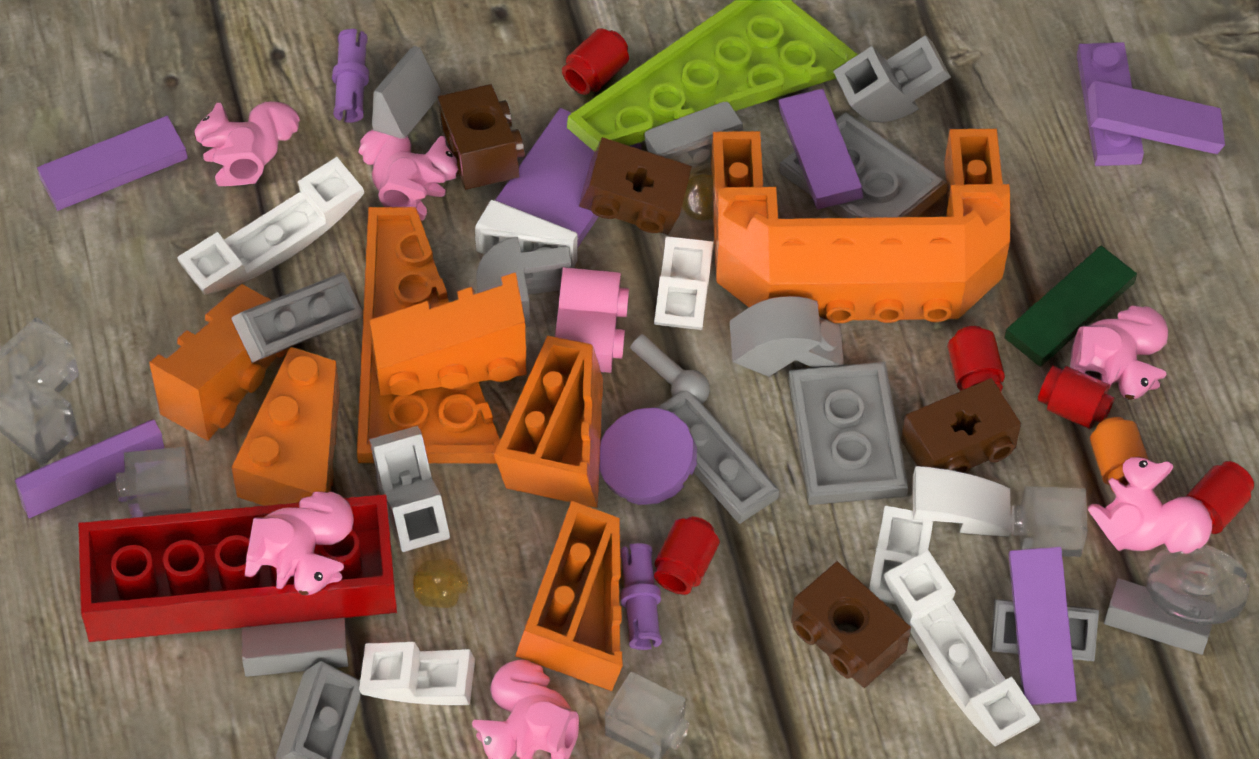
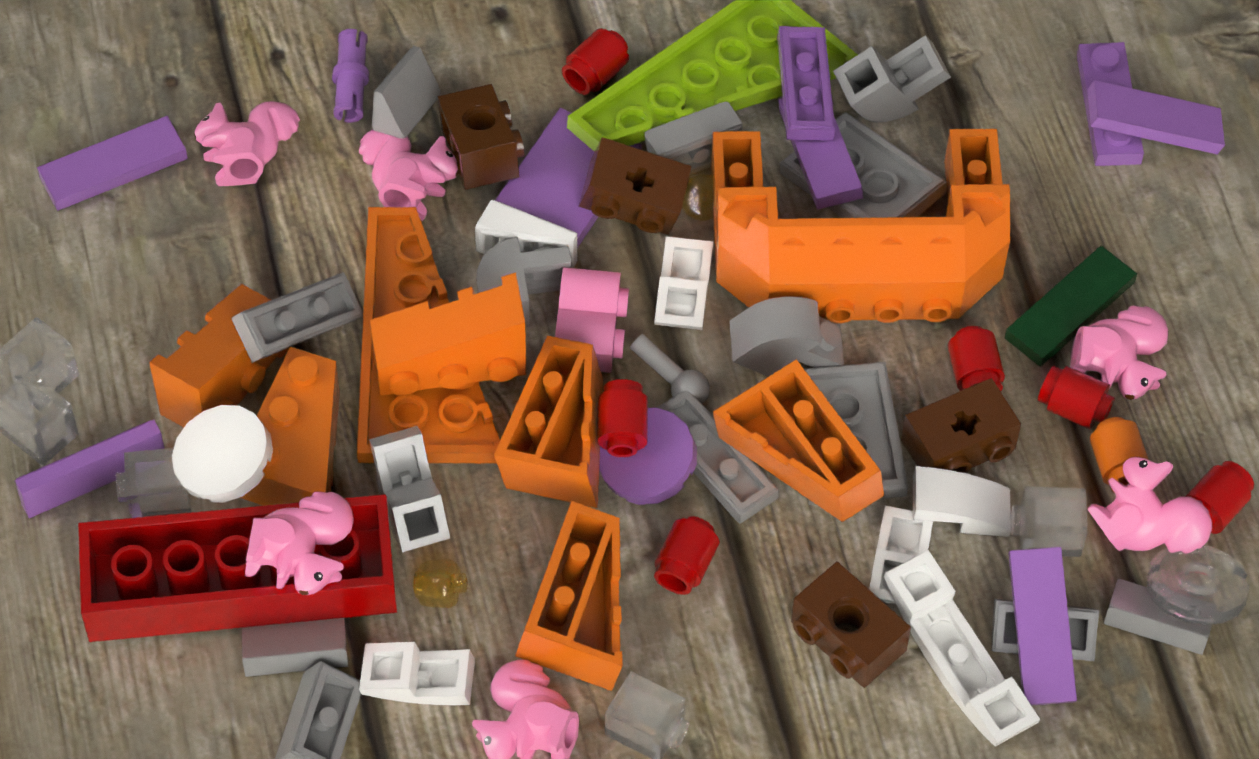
(222, 453): none -> white tile
(276, 235): white slope -> none
(622, 418): none -> red brick
(640, 596): medium lavender pin -> none
(801, 441): none -> orange wedge
(805, 83): none -> medium lavender tile

